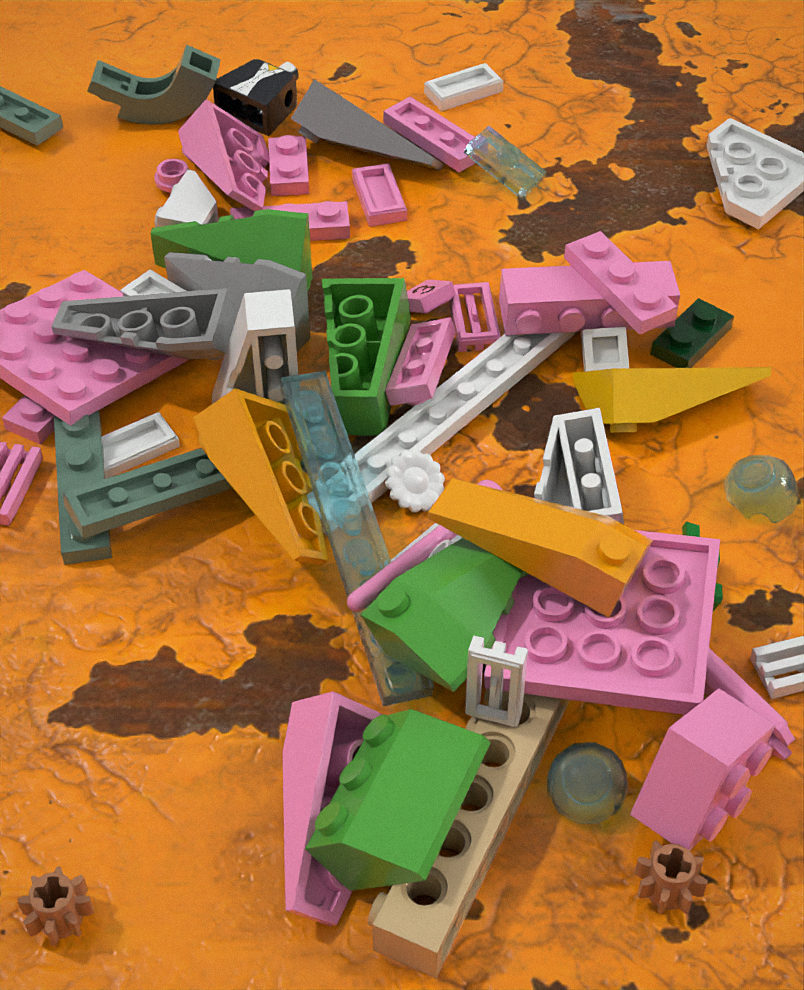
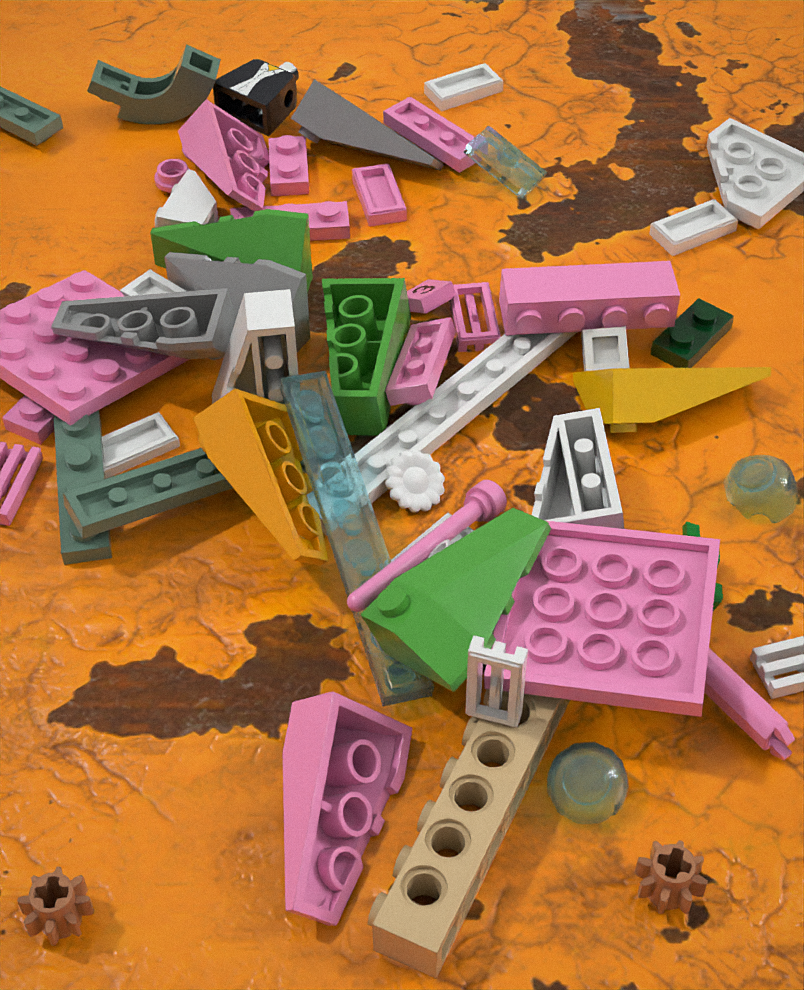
(396, 800): bright green slope -> none
(558, 544): light orange wedge -> none
(620, 282): bright pink plate -> none
(693, 227): none -> white tile
(704, 770): bright pink brick -> none

